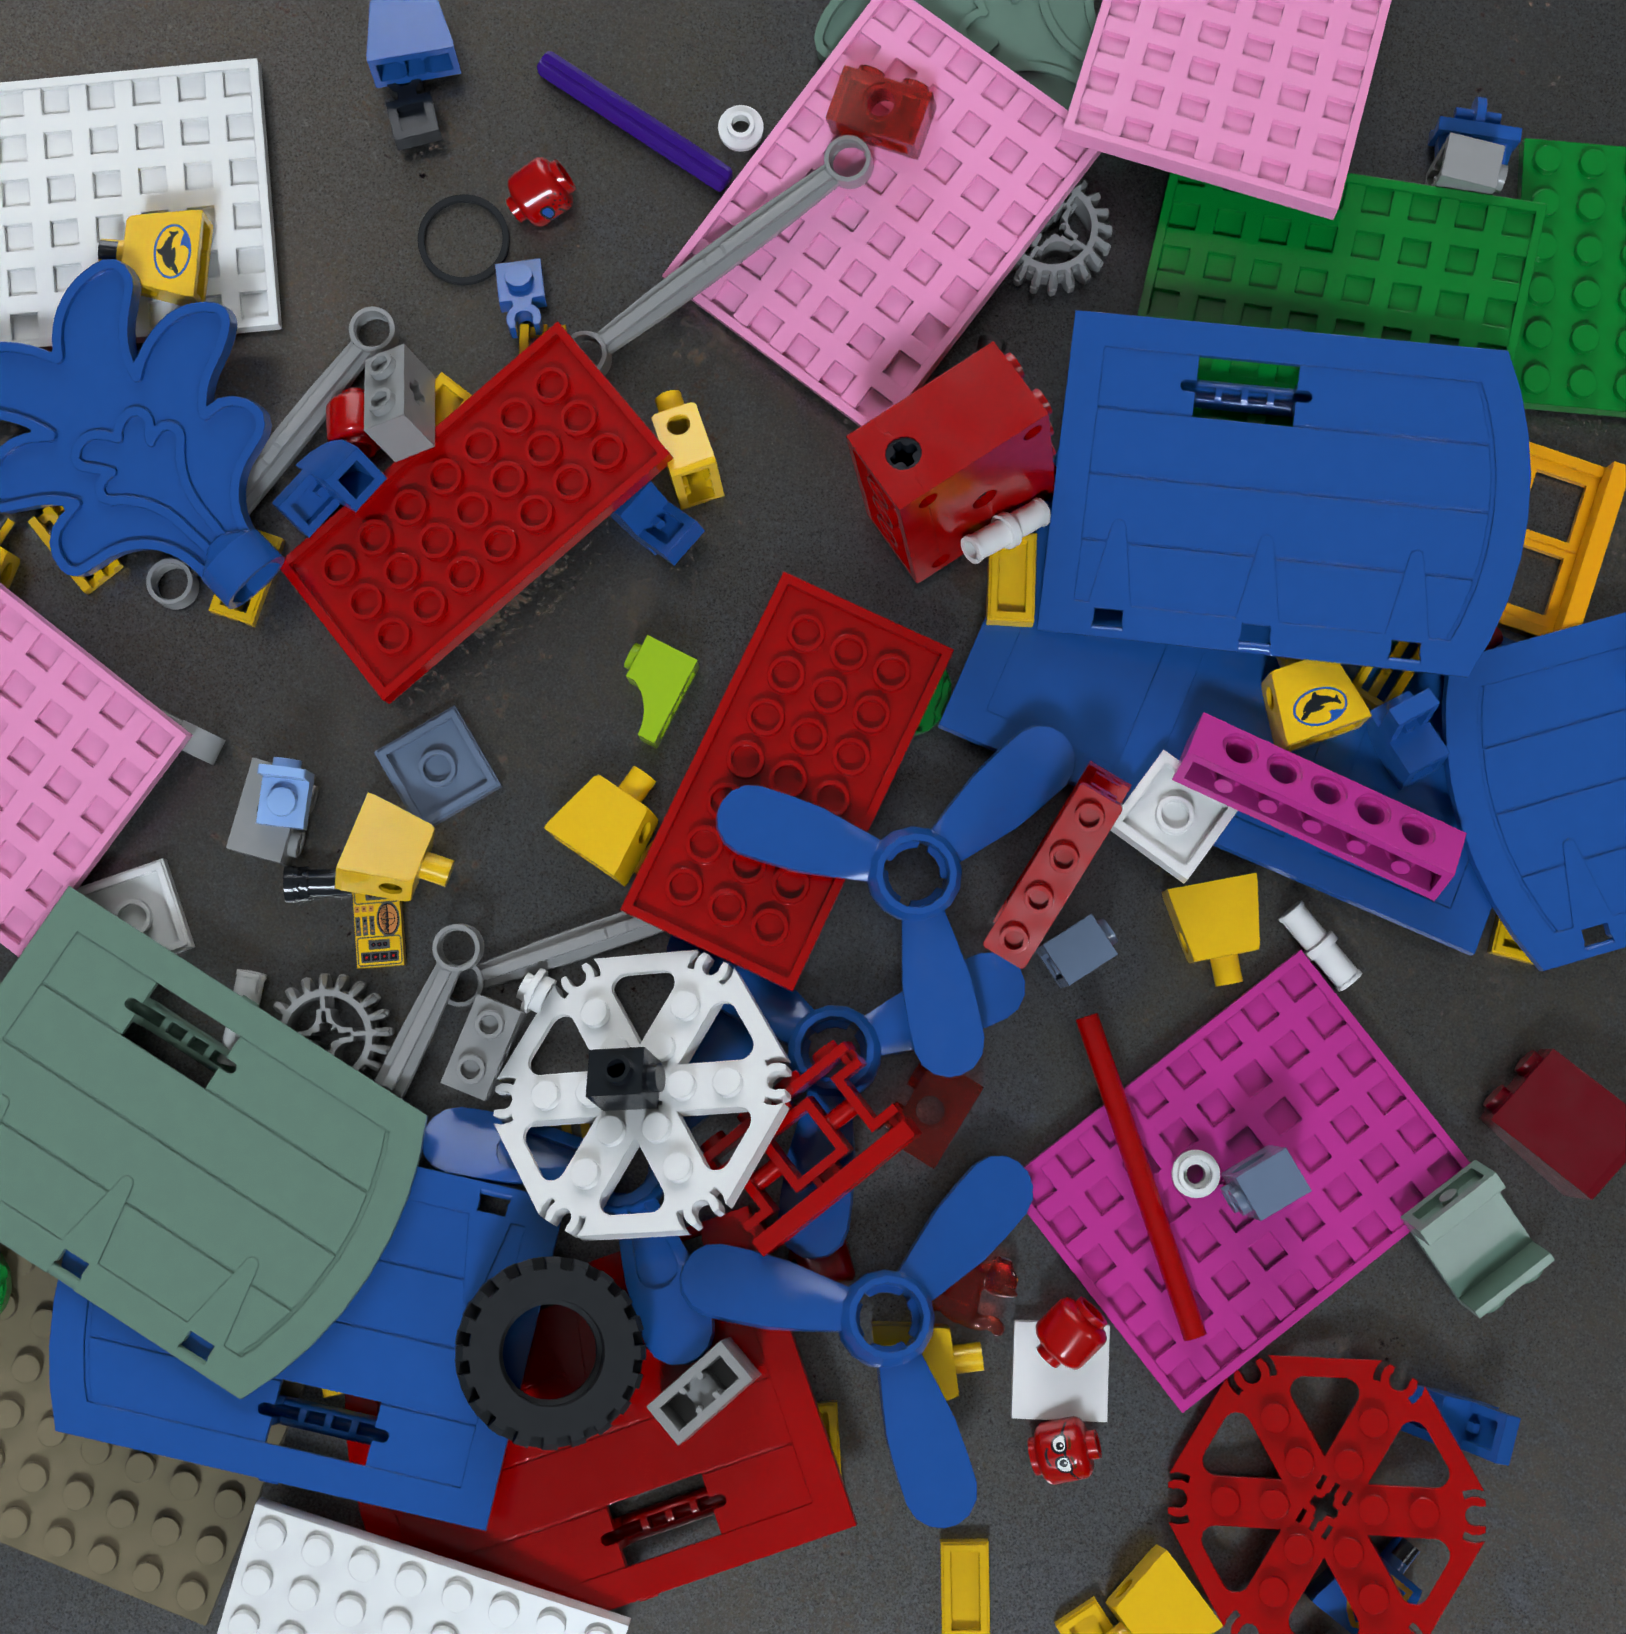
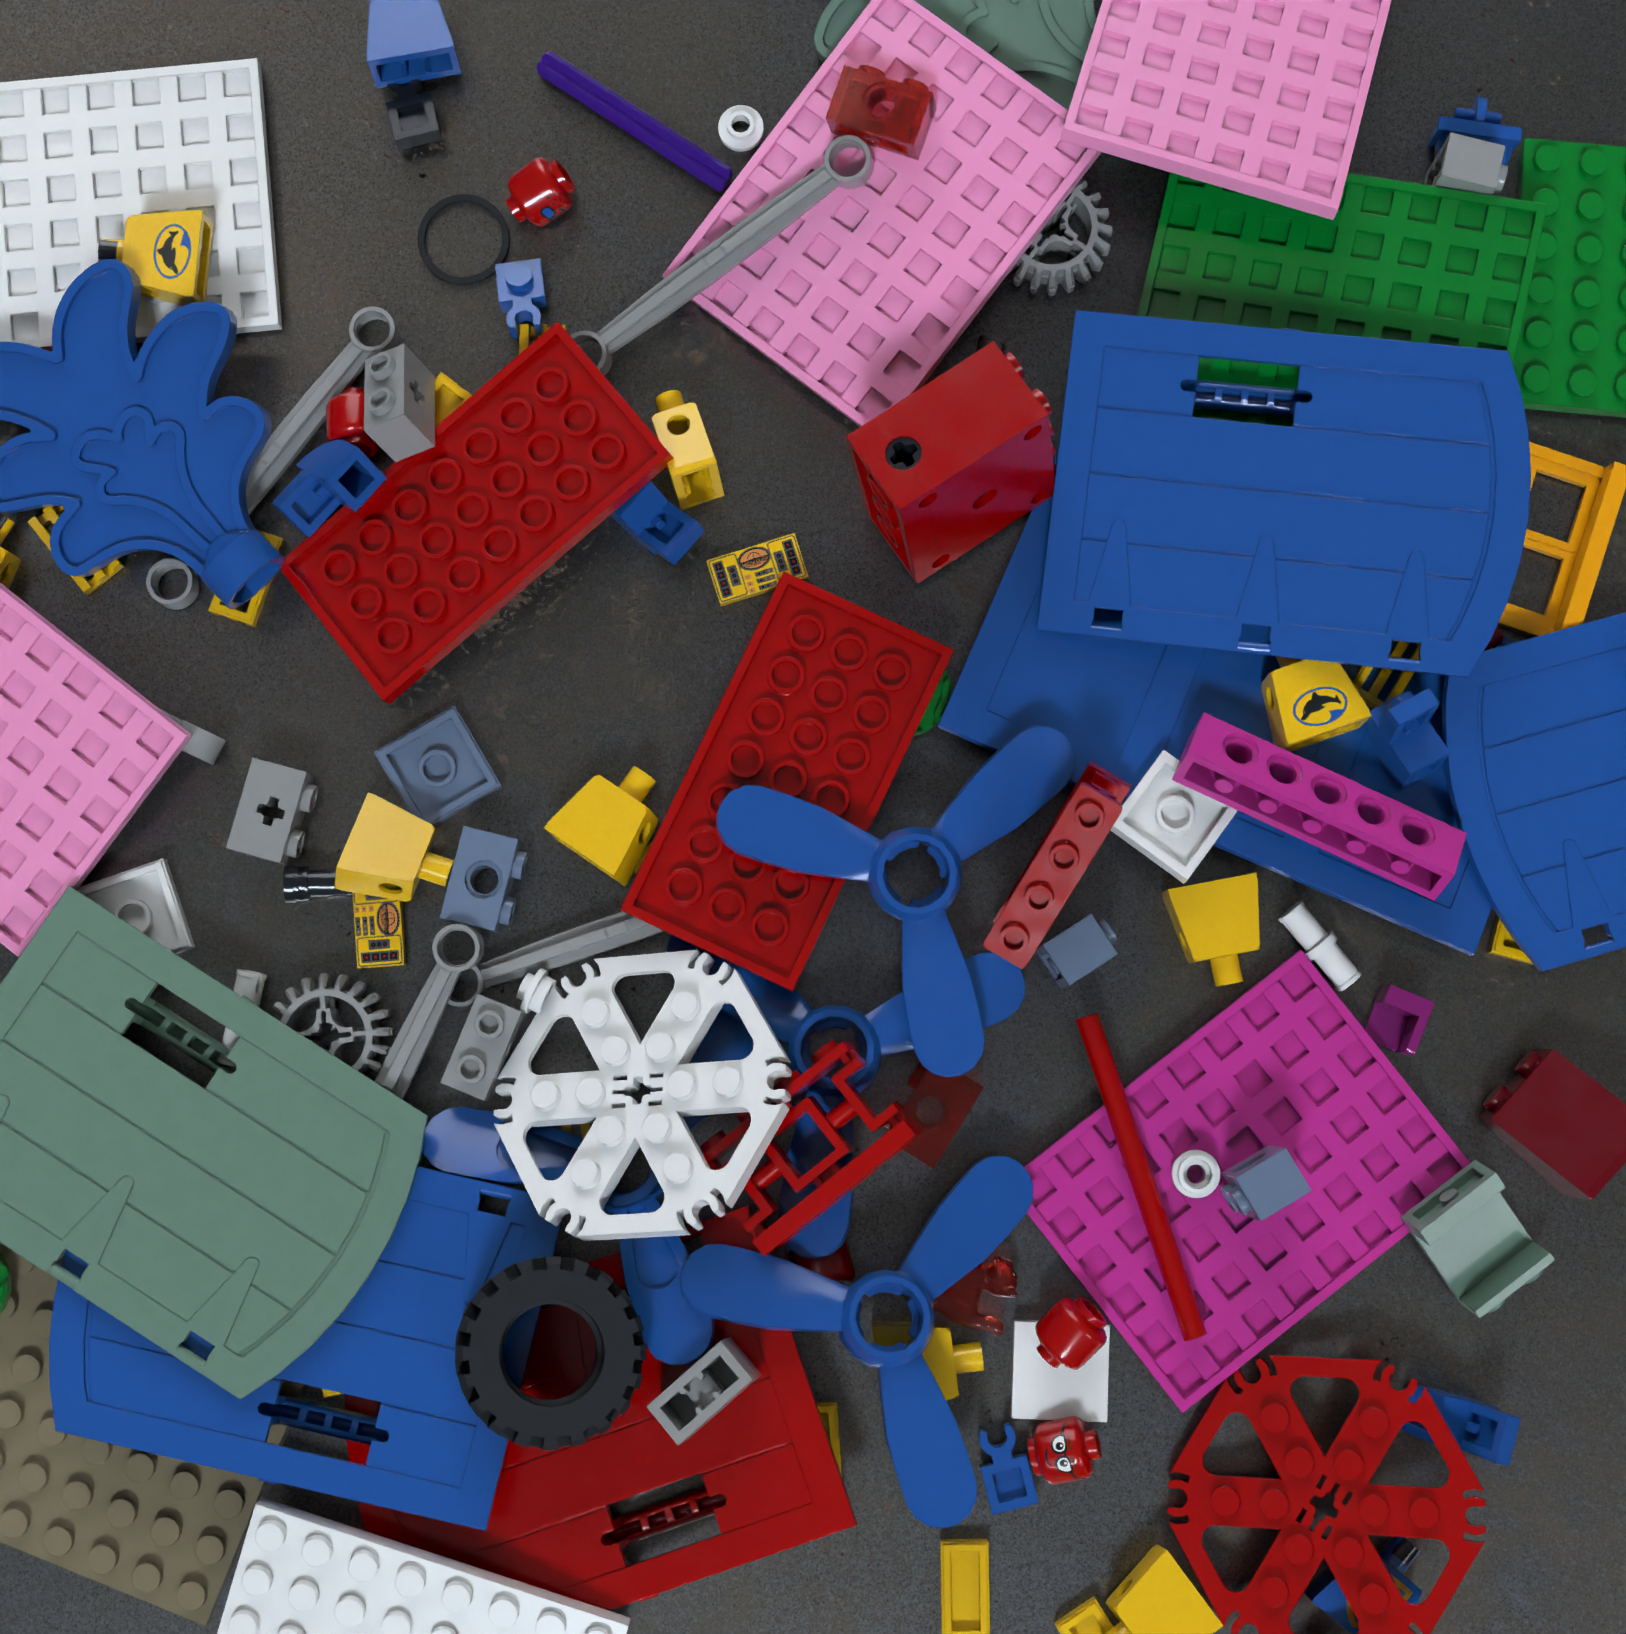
(285, 794): light blue bracket -> none
(475, 853): none -> sand blue brick
(624, 1079): black brick -> none
(663, 680): lime arch -> none
(755, 569): none -> tile
(1006, 530): white pin -> none
(1006, 1477): none -> blue plate
(1012, 585): yellow tile -> none
(1398, 1019): none -> magenta panel

